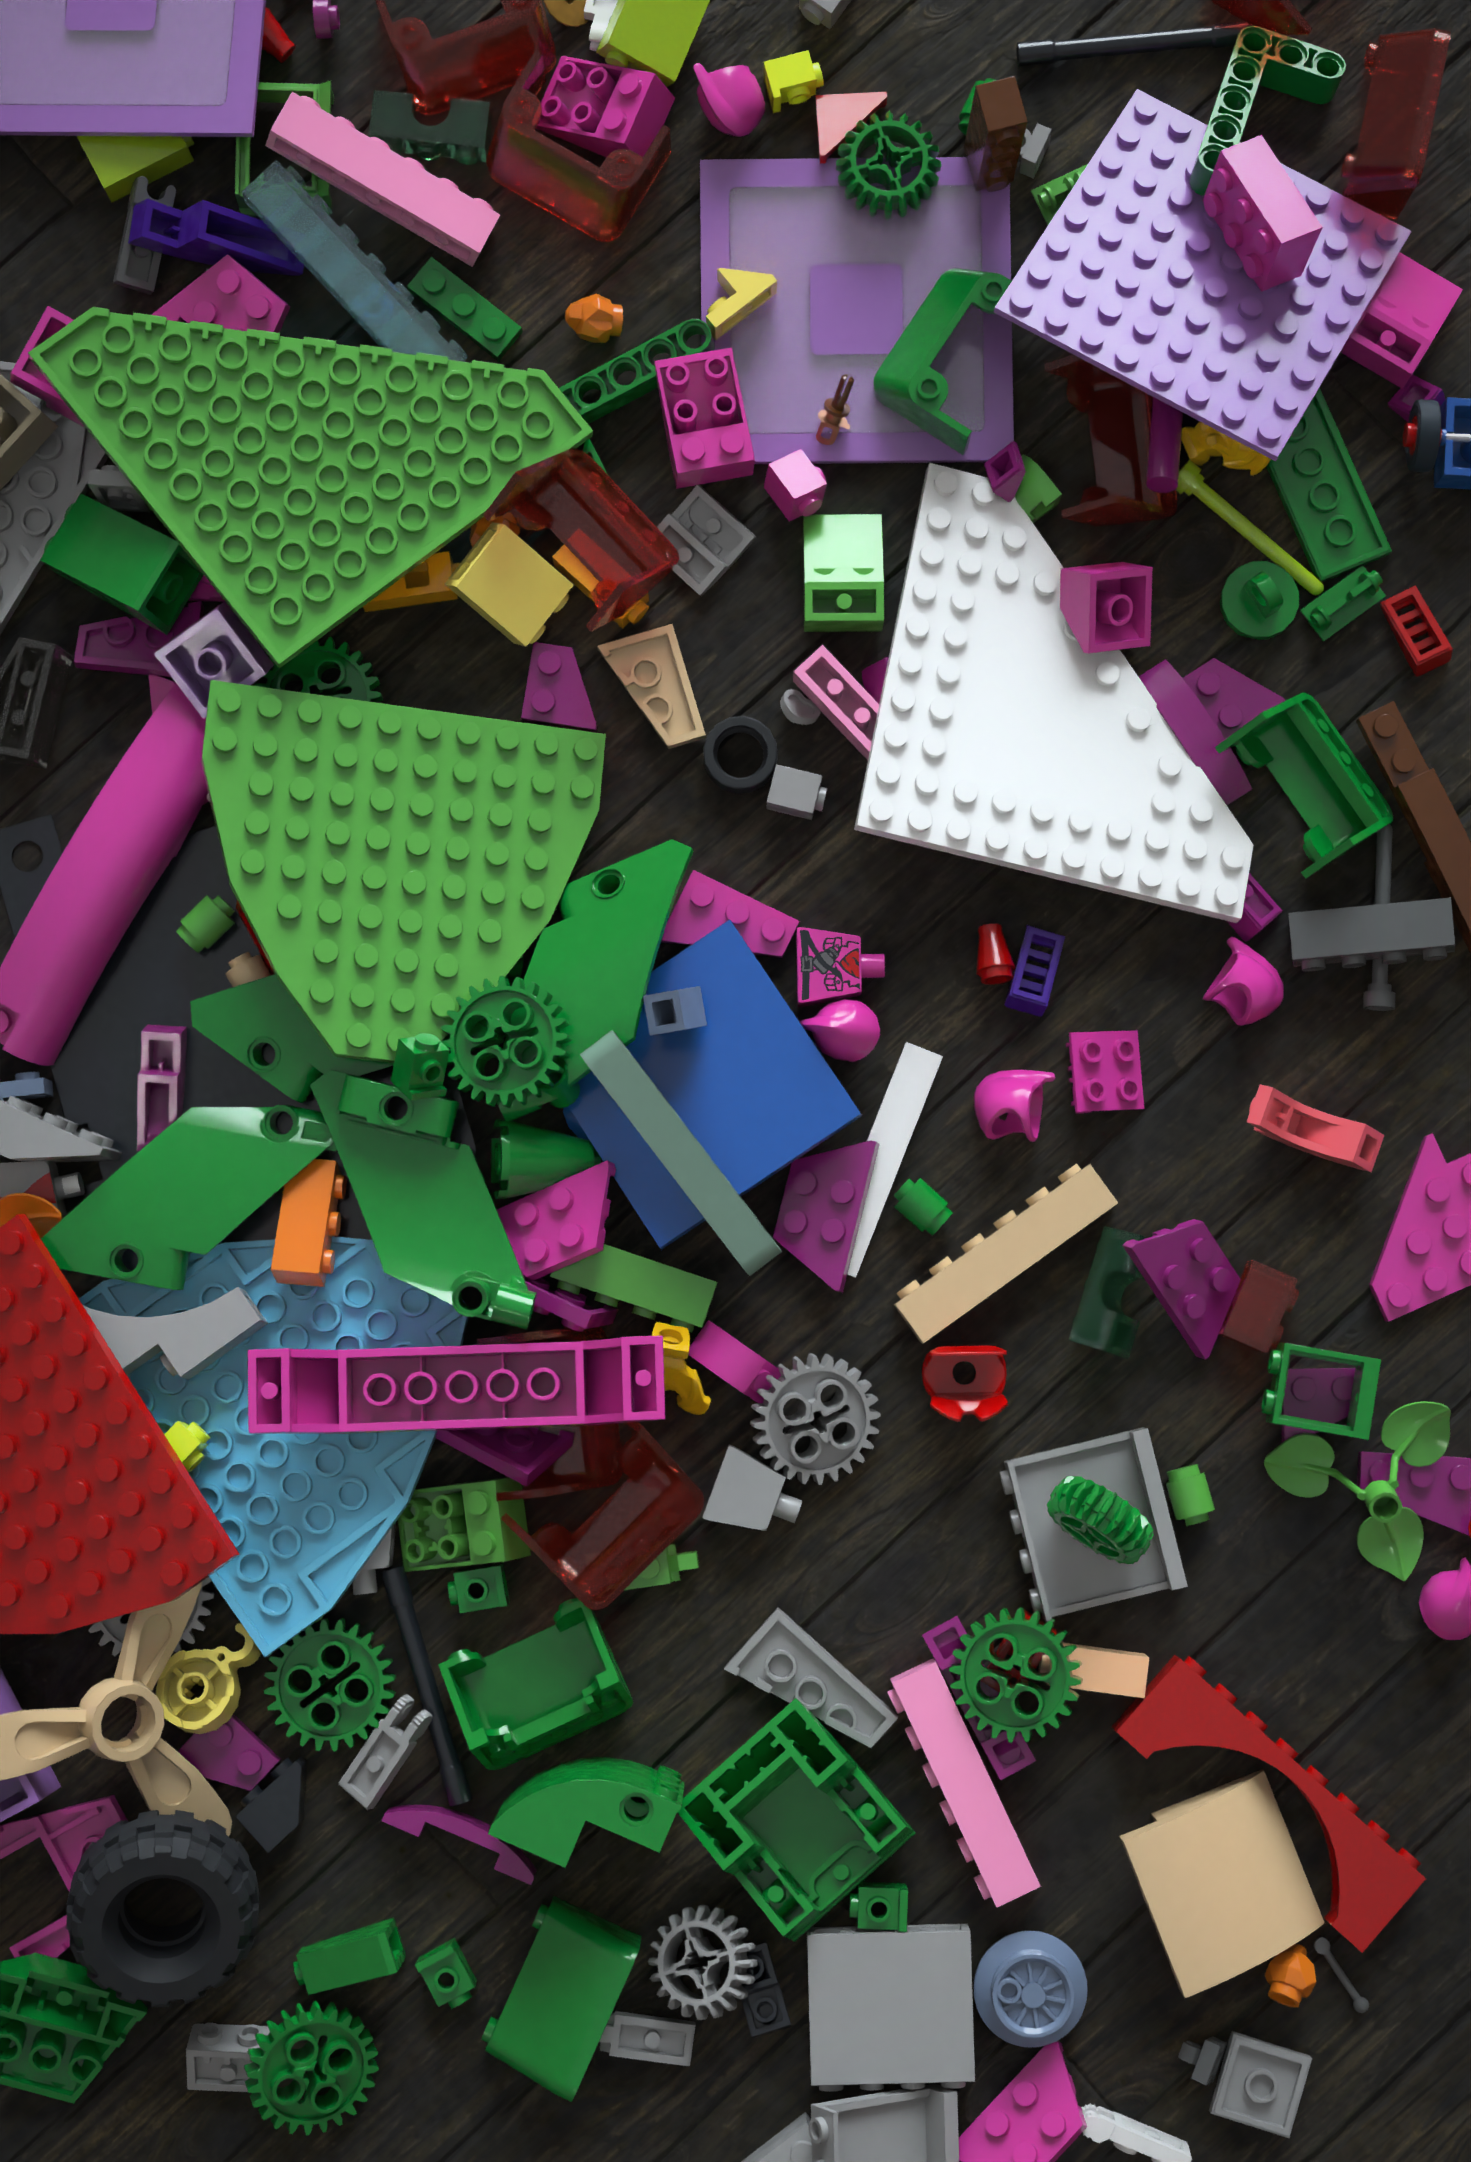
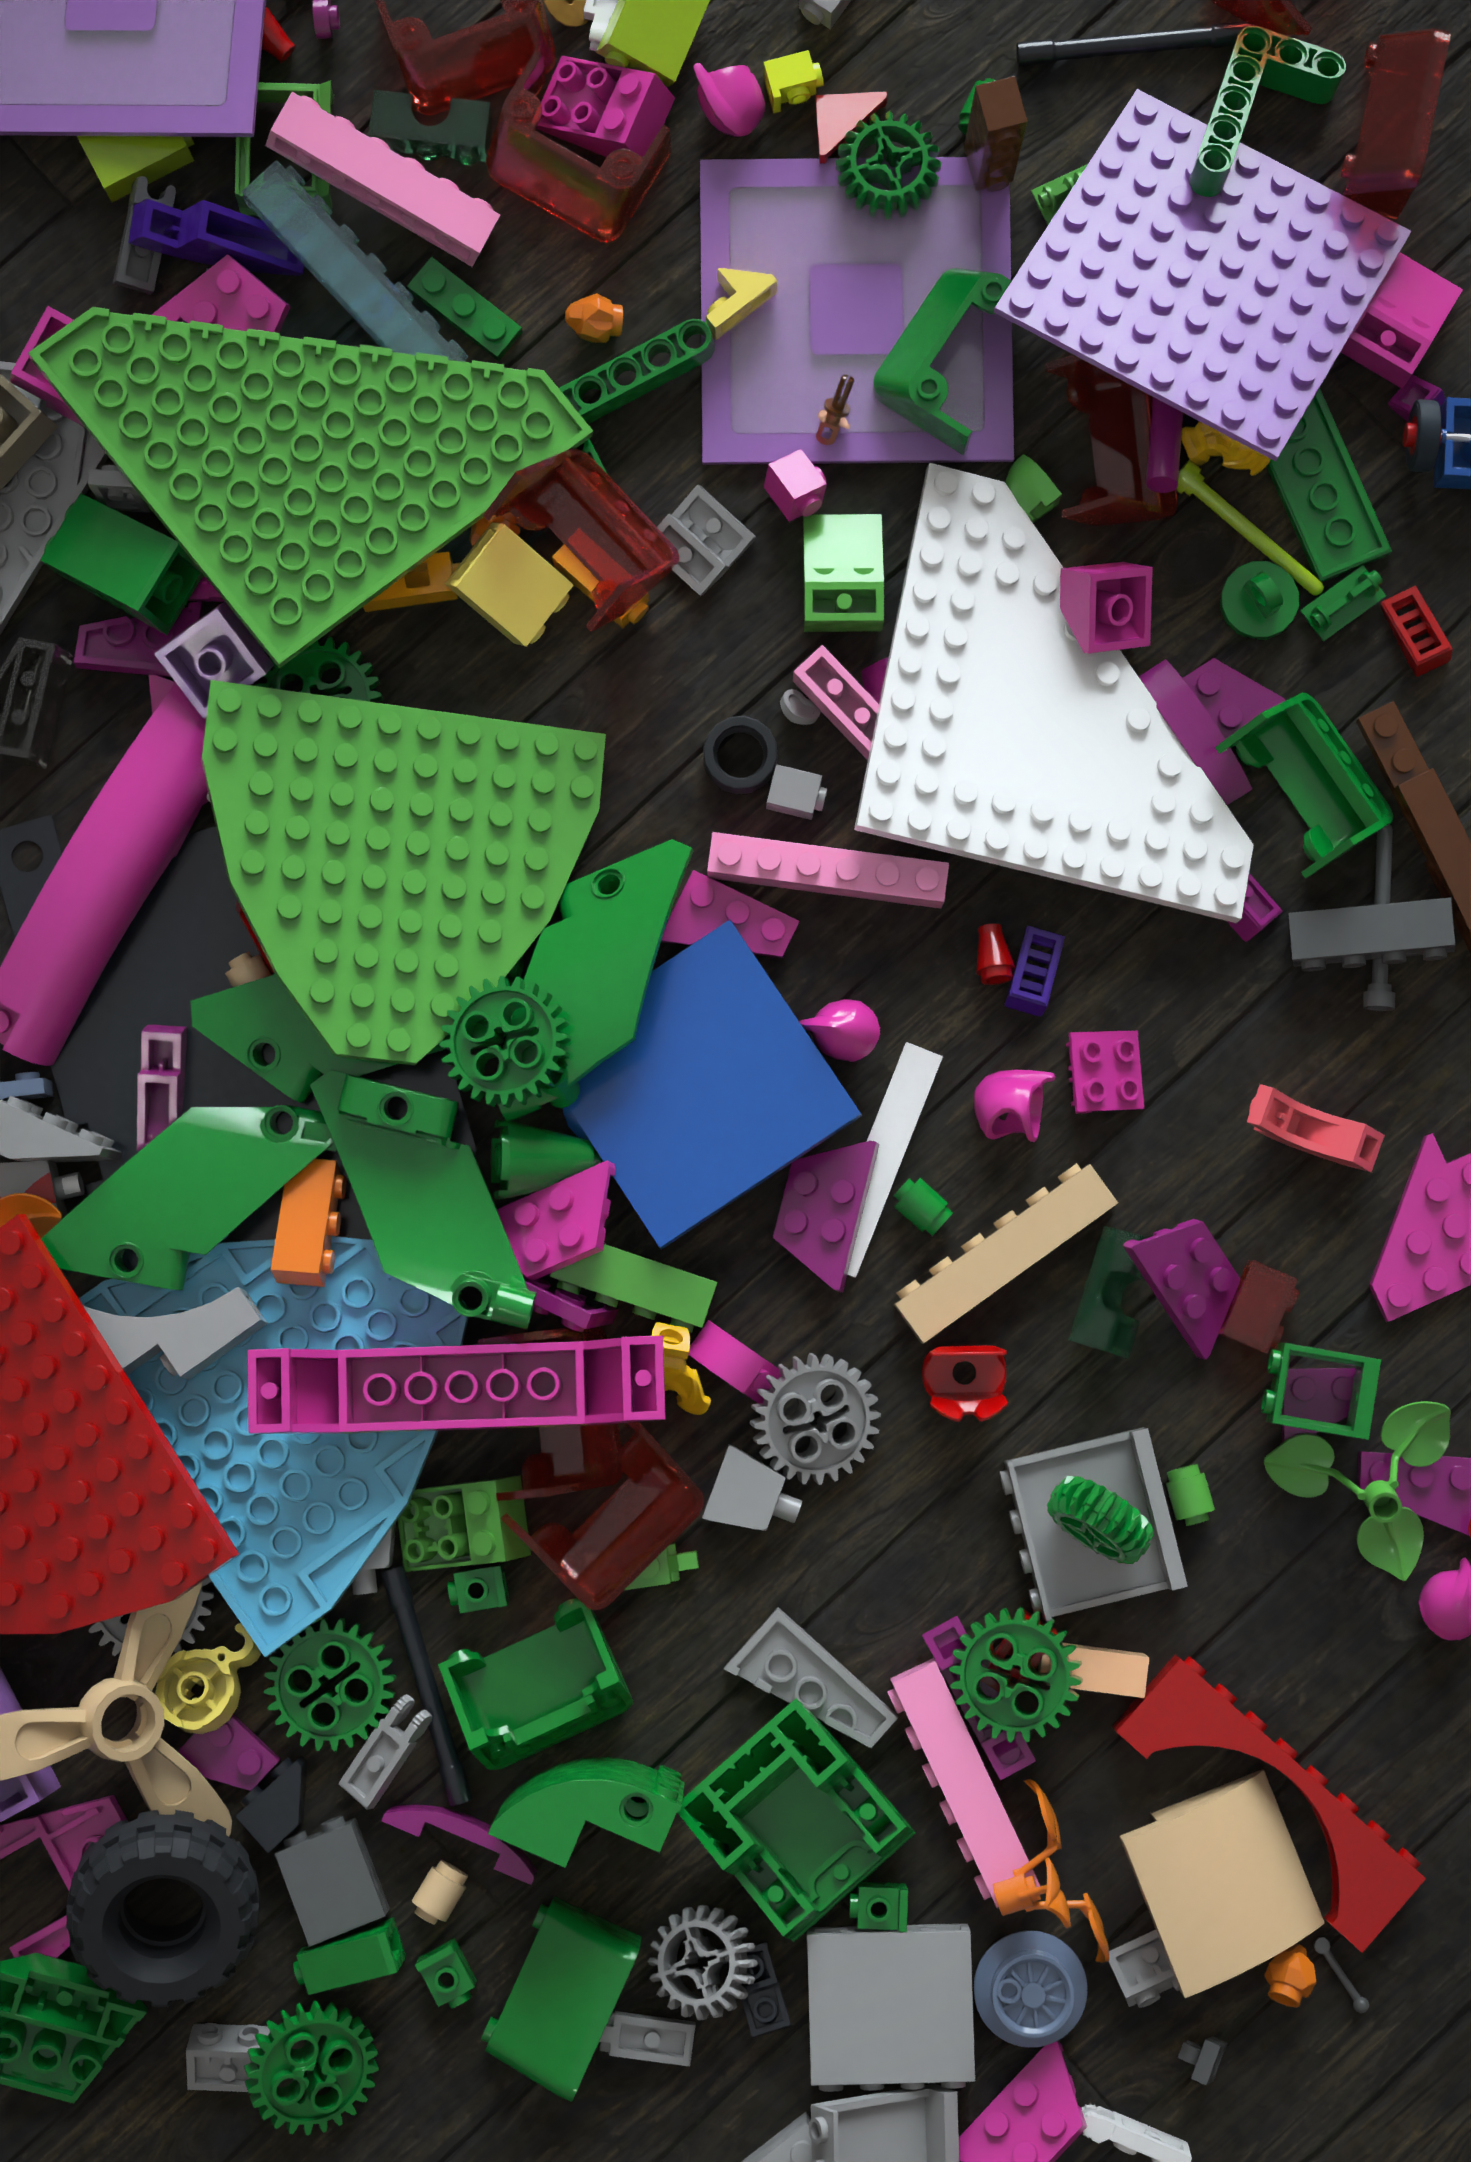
(188, 1443): neon yellow brick -> none
(206, 923): bright green brick -> none
(331, 1880): none -> dark grey brick
(420, 1066): green brick -> none
(439, 1892): none -> tan brick
(511, 1451): magenta wing -> none
(556, 690): magenta wing -> none
(658, 683): tan wing -> none
(674, 1010): sand blue brick -> none
(680, 1153): sand green beam -> none
(704, 418): dark pink slope -> none
(827, 870): none -> bright pink brick
(832, 966): dark pink torso -> none
(1006, 471): magenta slope -> none
(1022, 1891): none -> orange plant
(1034, 149): light grey tile -> none
(1142, 1969): none -> light grey bracket
(1246, 985): dark pink piece -> none
(1260, 2084): light grey plate -> none
(1261, 213): dark pink brick -> none

